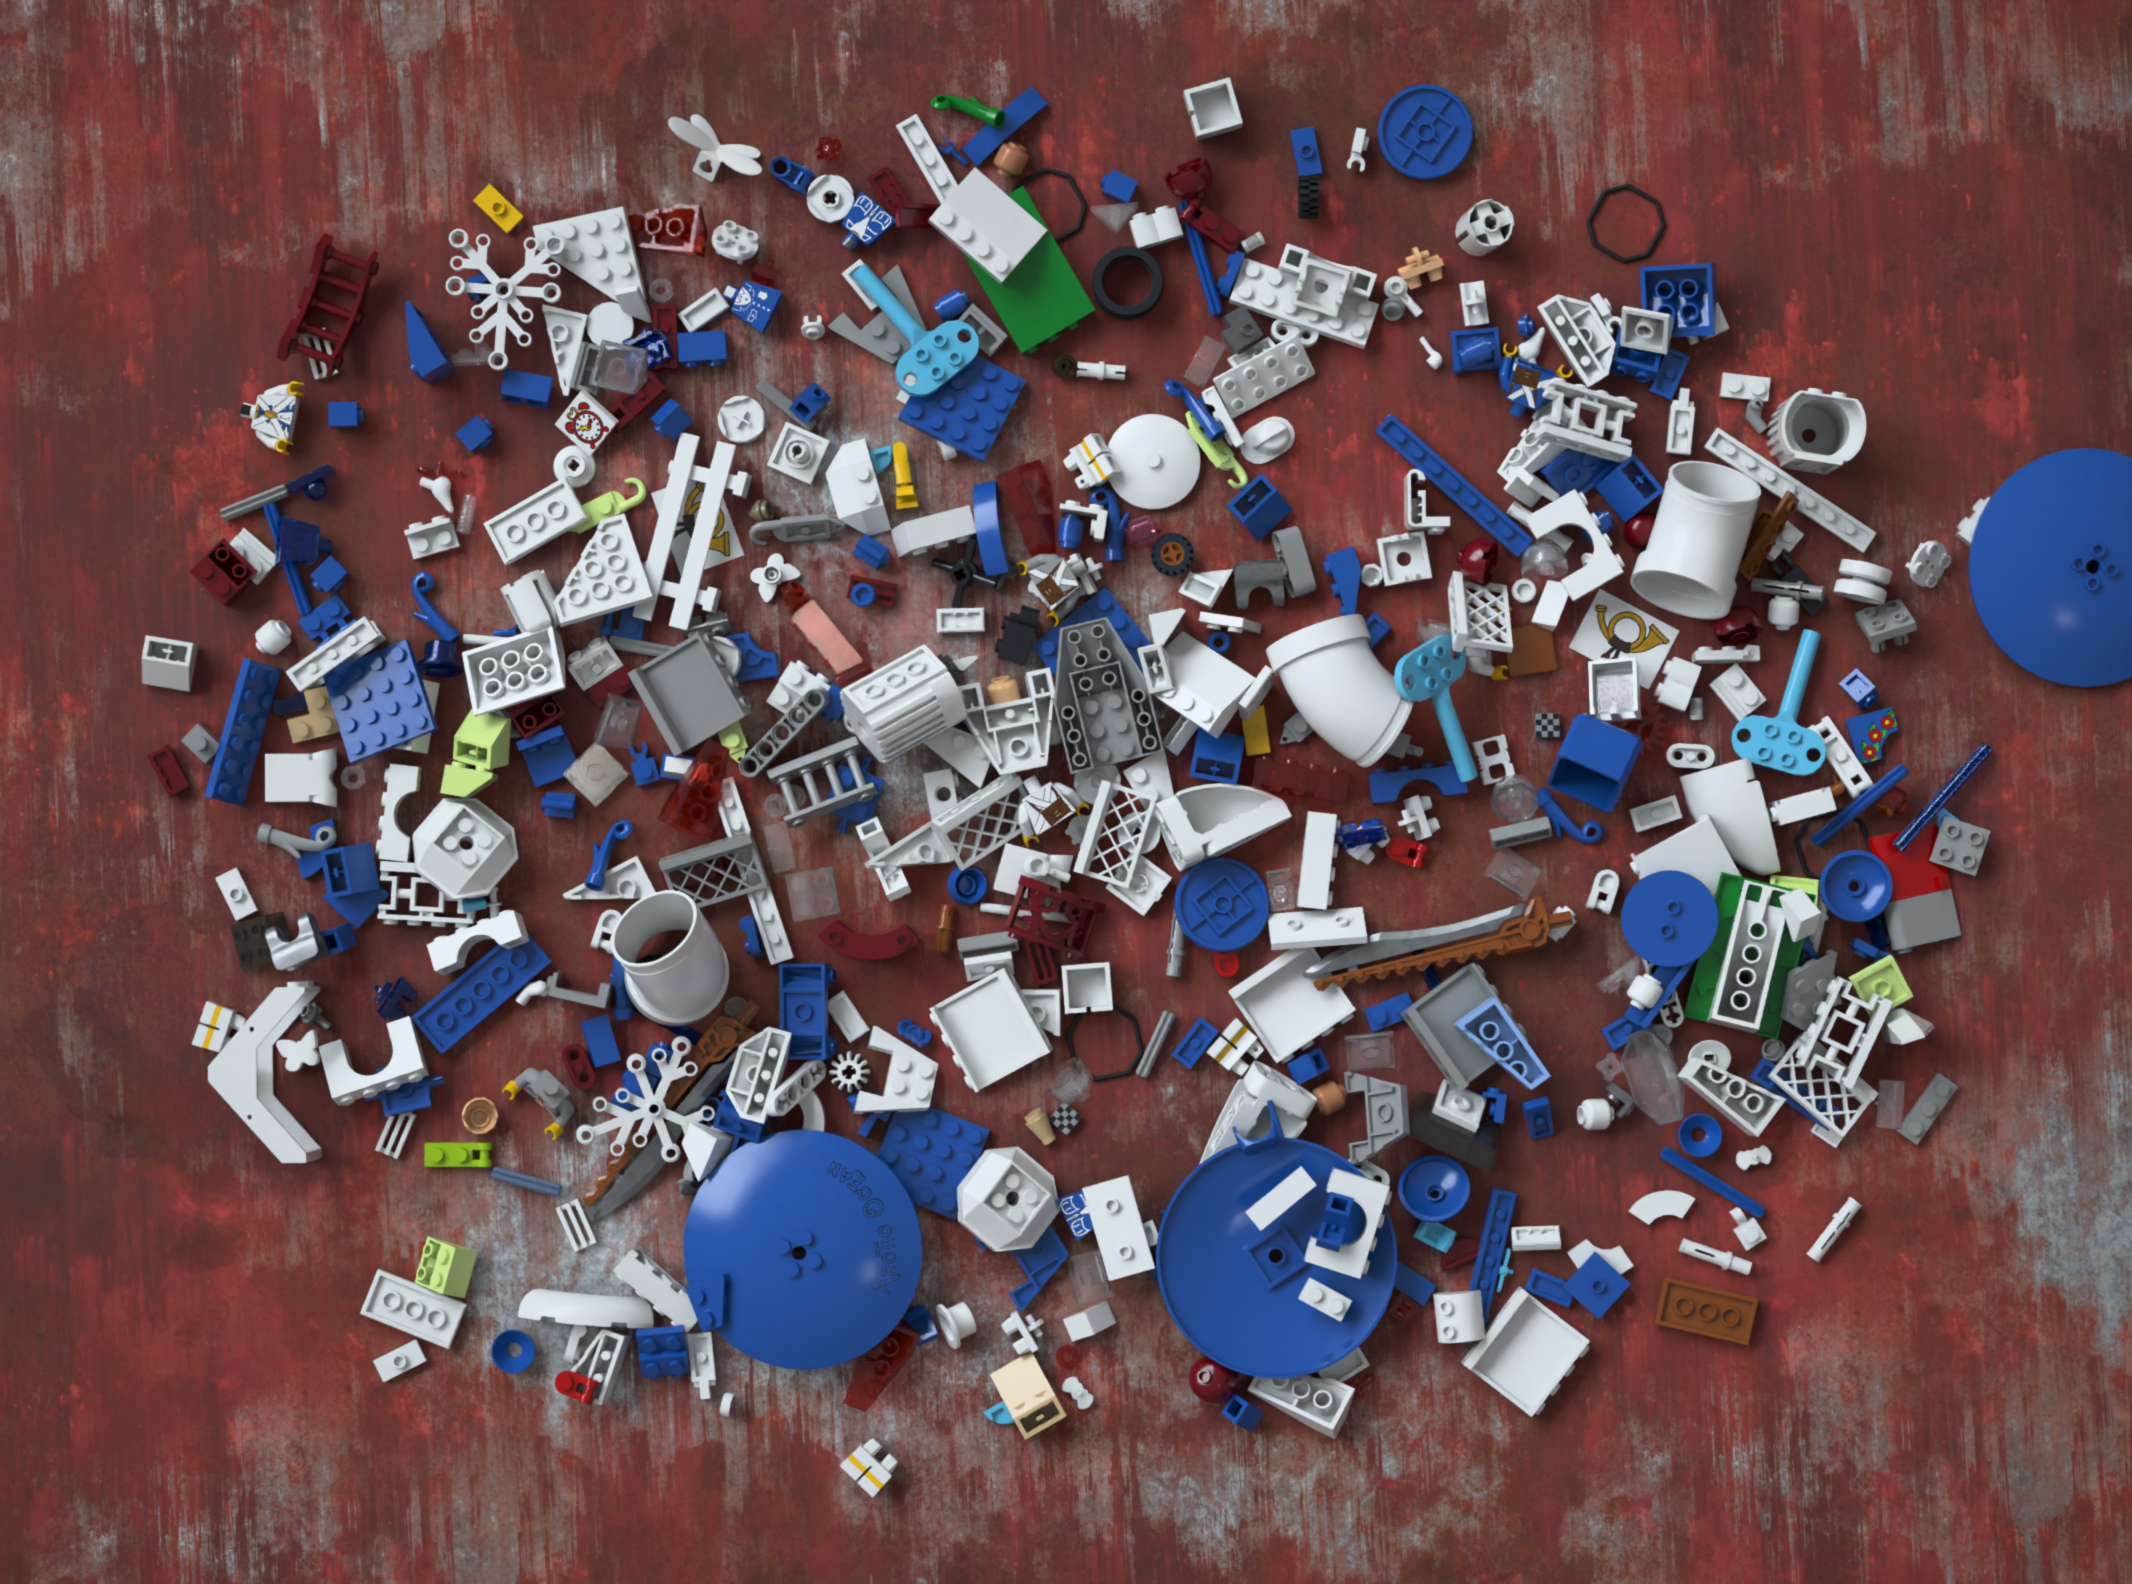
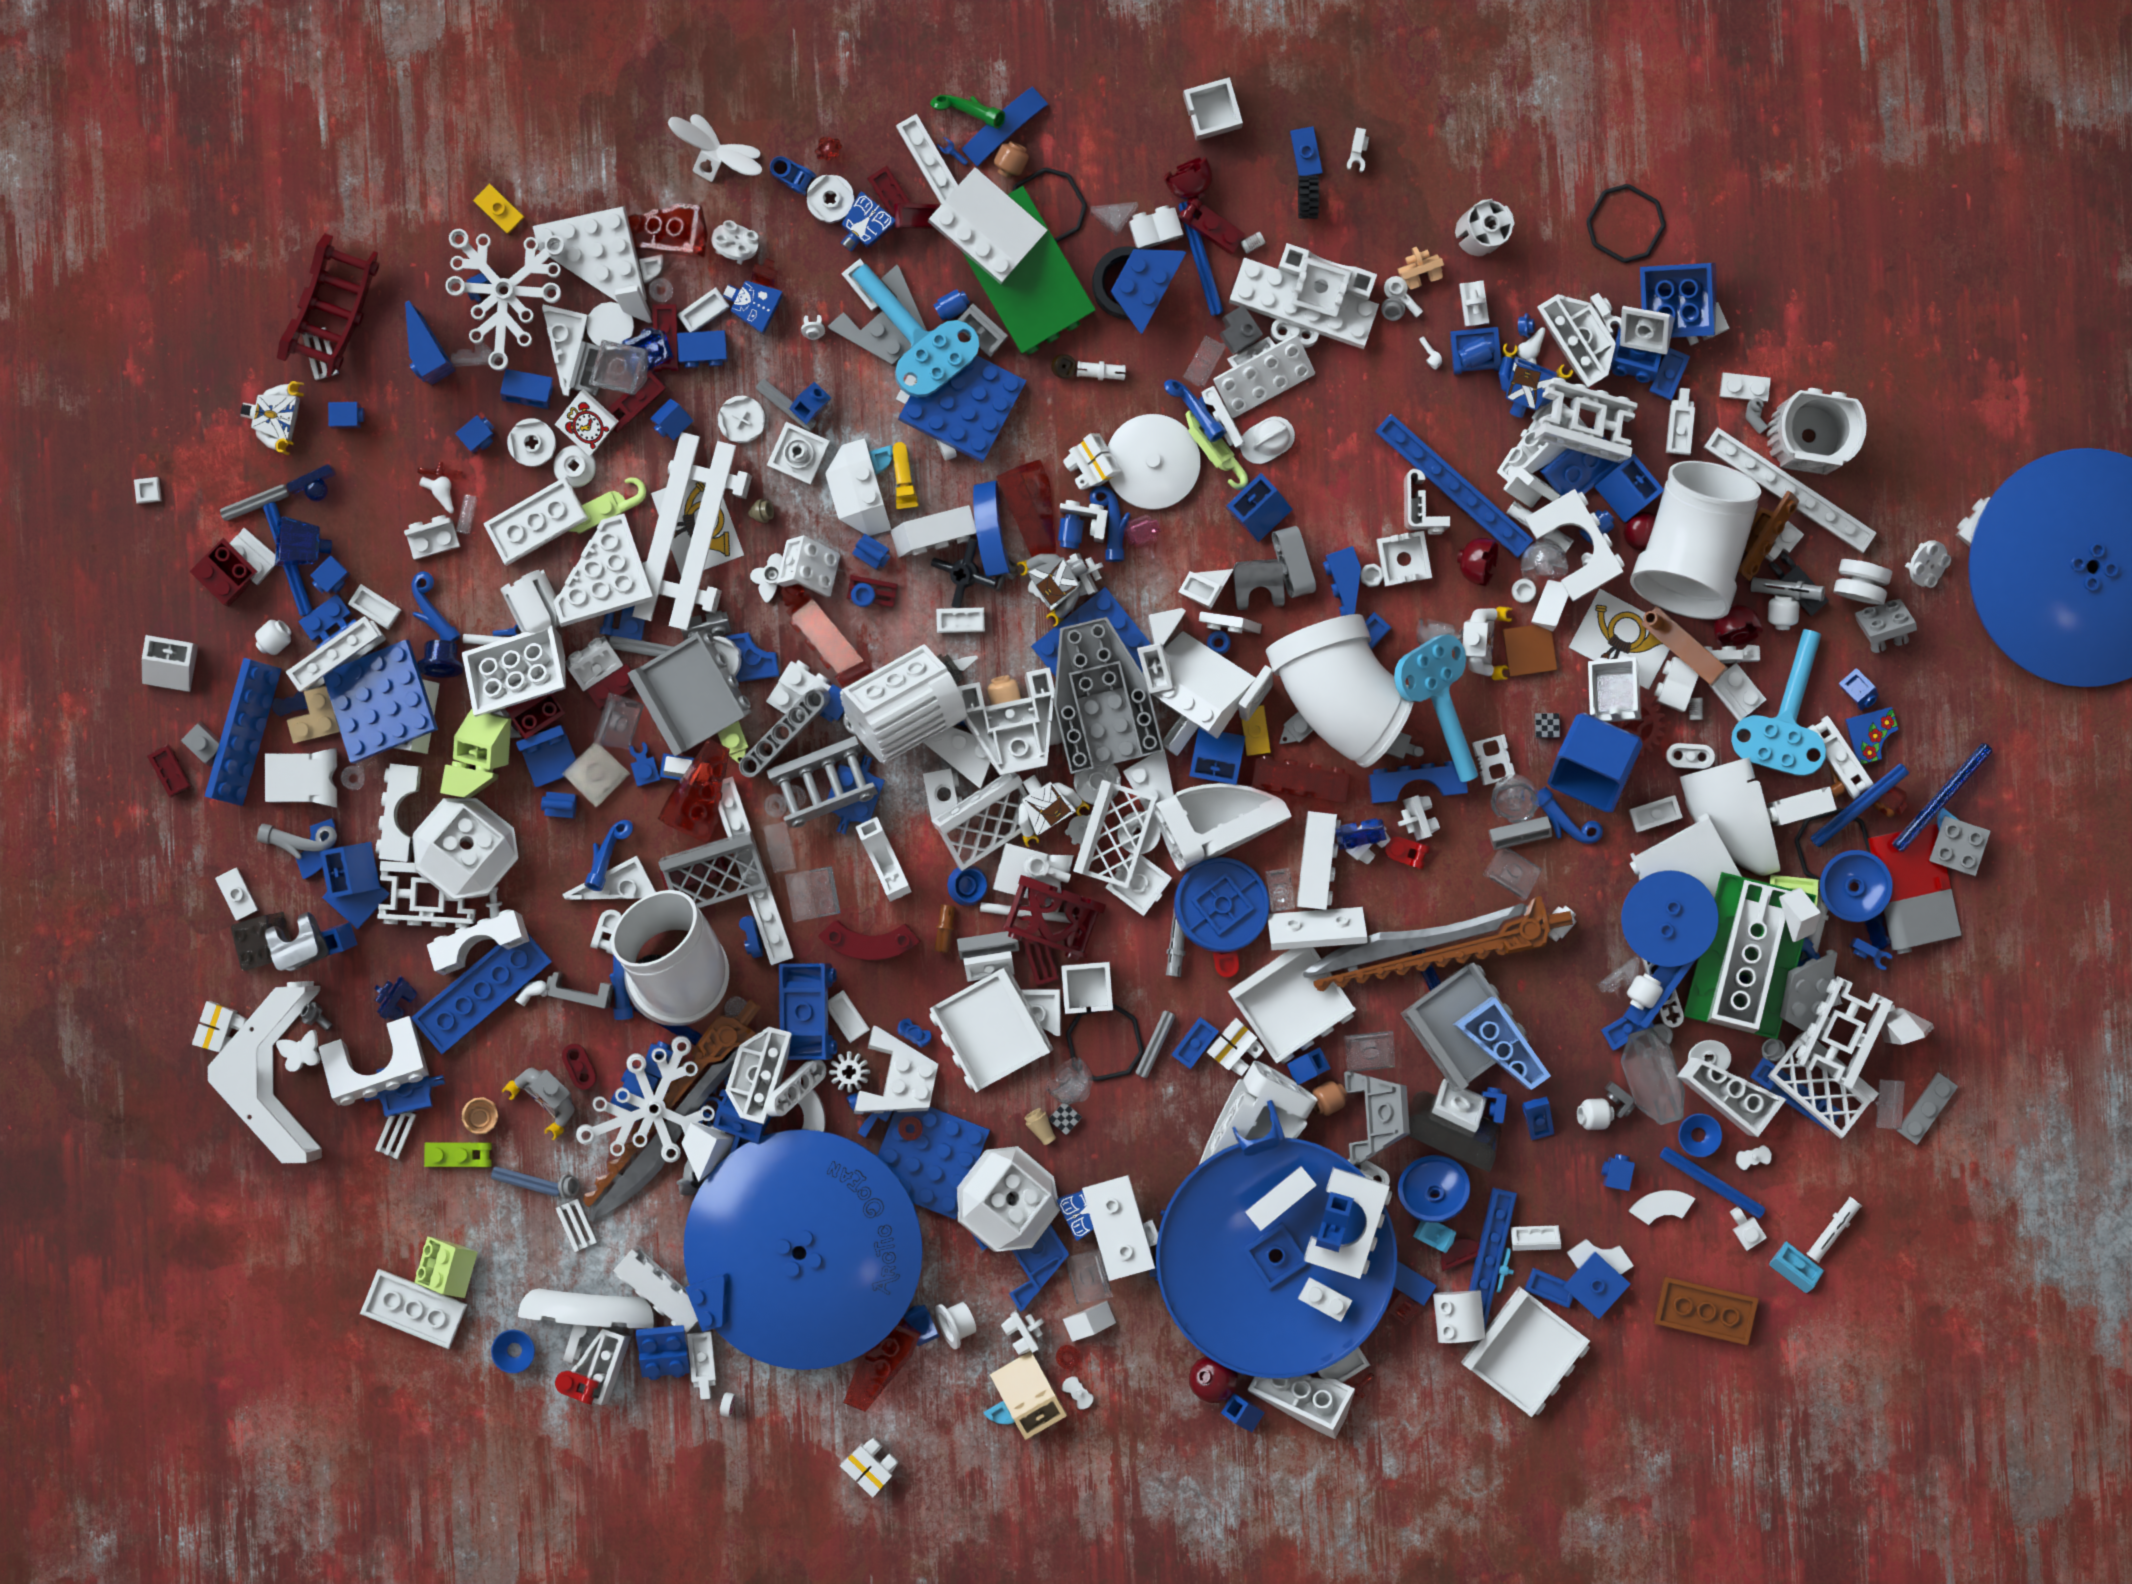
(147, 490): none -> white tile
(374, 607): none -> white tile
(400, 1360): white plate -> none
(473, 904): medium azure tile -> none
(524, 454): none -> white plate
(568, 1186): none -> light grey plate
(600, 1041): blue hinge -> none
(651, 267): none -> white tile
(798, 528): light grey plate -> none
(809, 565): none -> white bracket
(910, 1120): none -> clear red plate
(918, 848): white wing -> none
(1017, 635): black hinge -> none
(1118, 187): blue brick -> none
(1145, 282): none -> blue wing
(1169, 546): black wheel -> none
(1226, 282): blue plate -> none
(1387, 1012): blue plate -> none
(1425, 132): blue plate -> none
(1461, 614): white fence -> none
(1605, 882): white plate -> none
(1616, 1066): clear plate -> none
(1618, 1172): none -> blue brick
(1683, 645): none -> dark orange piece
(1720, 1258): white pin -> none
(1796, 1267): none -> medium azure slope
(1827, 1136): white piece -> none
(1883, 979): yellowish green tile -> none

